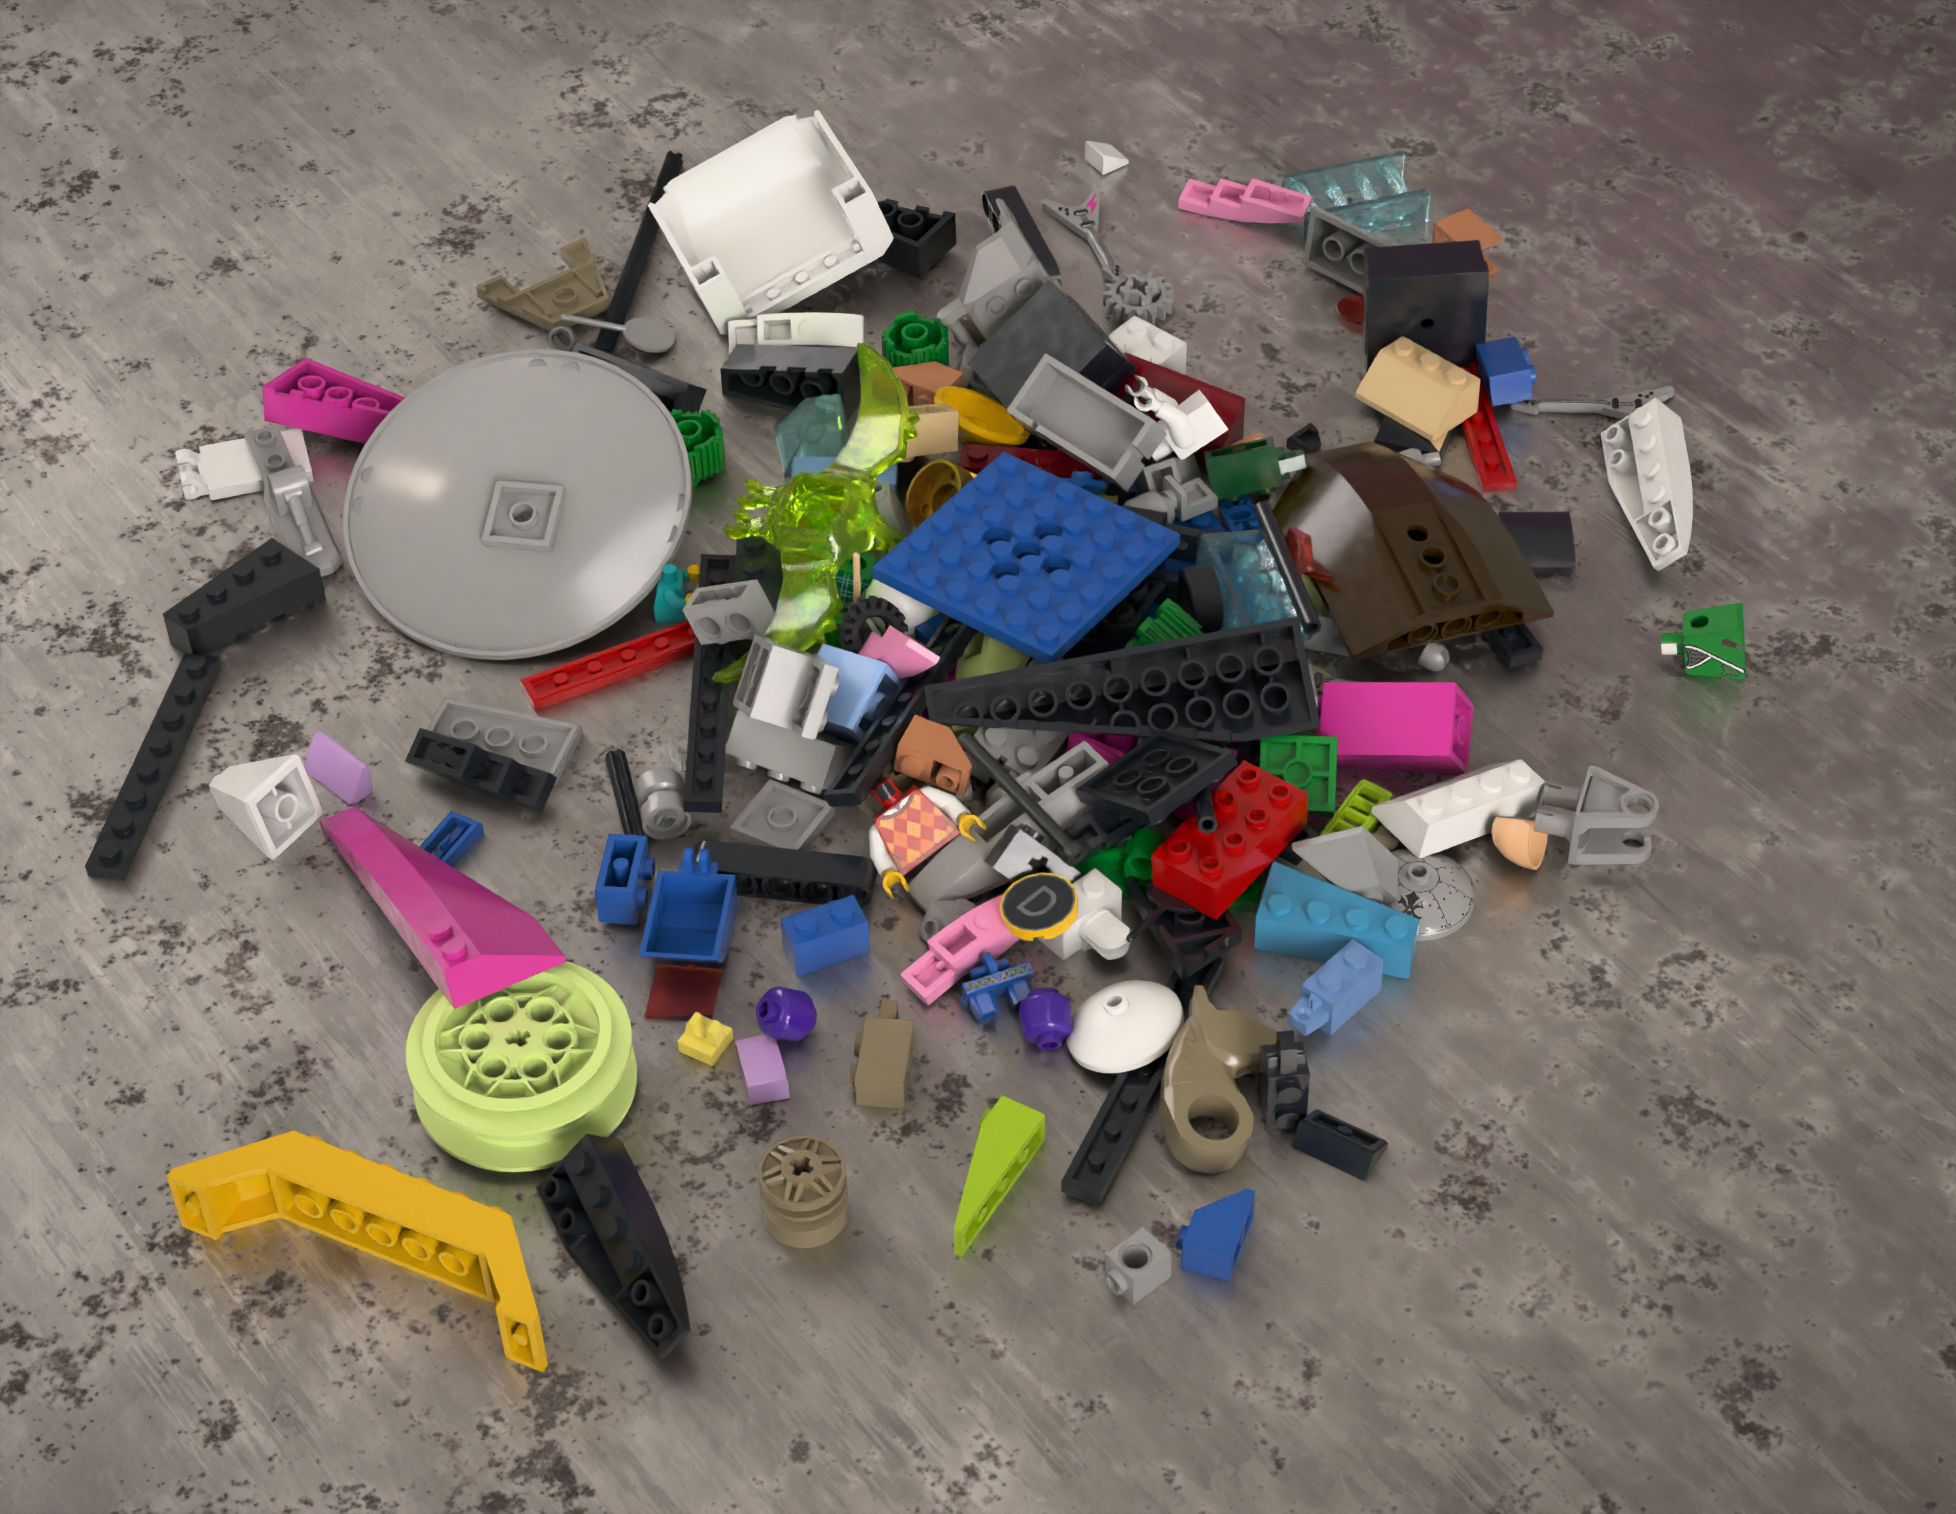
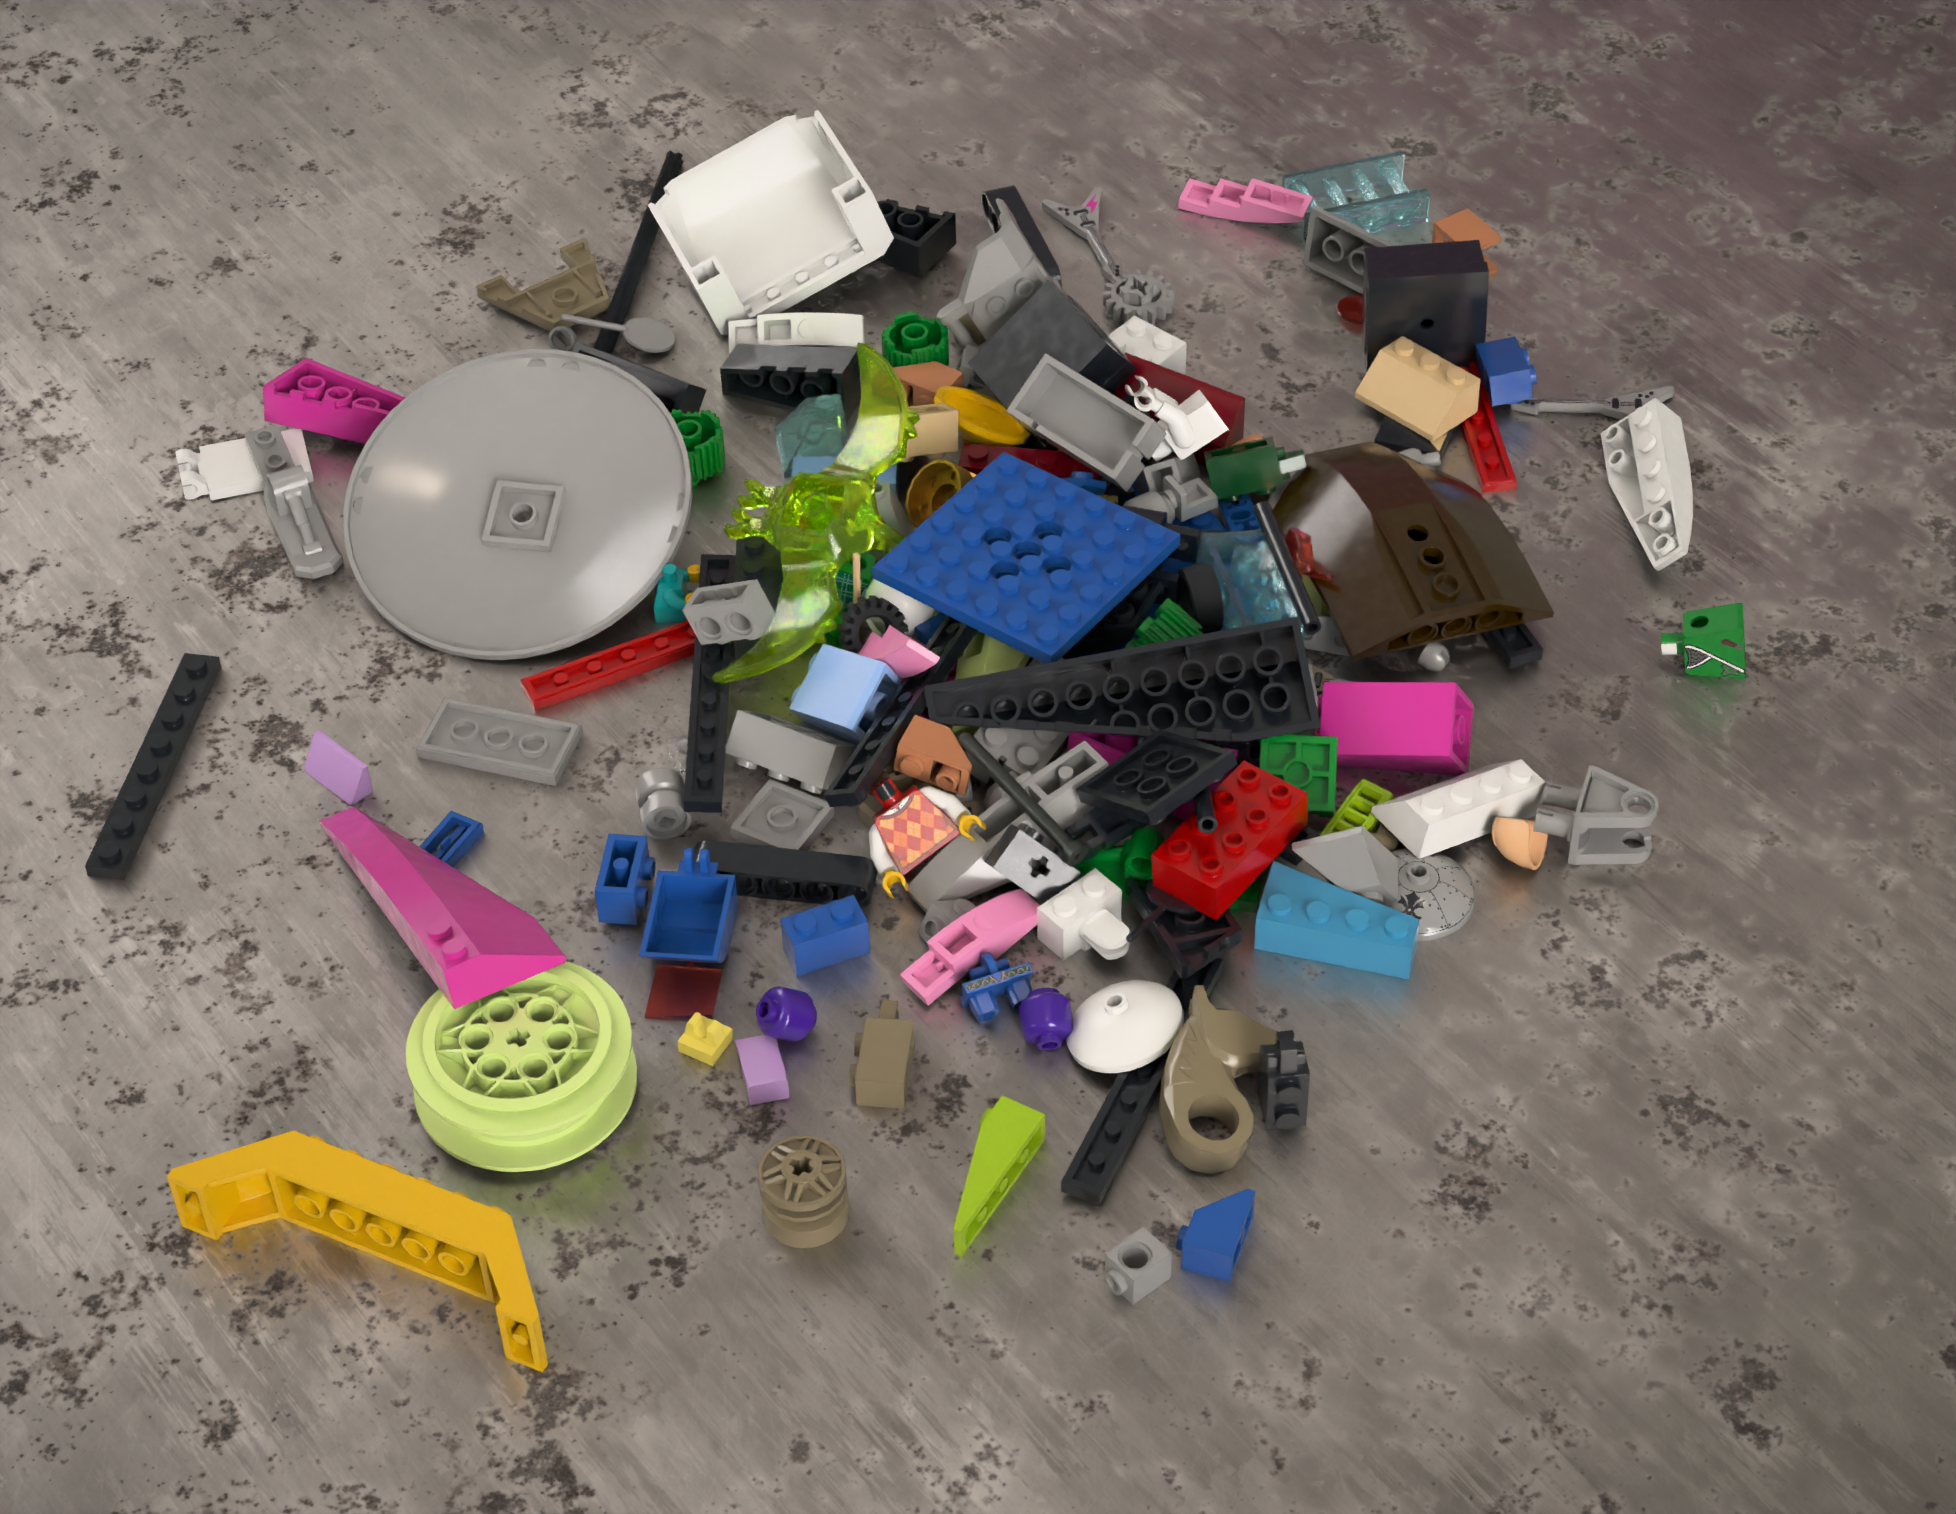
(243, 598): black wedge -> none
(268, 801): white slope -> none
(481, 769): black slope -> none
(618, 1238): black wedge -> none
(624, 793): black axle -> none
(786, 687): bracket -> none
(1039, 906): tile -> none
(1104, 157): white slope -> none
(1306, 439): black tile -> none
(1337, 990): medium blue hinge -> none
(1339, 1143): black slope -> none
(1543, 539): black slope -> none

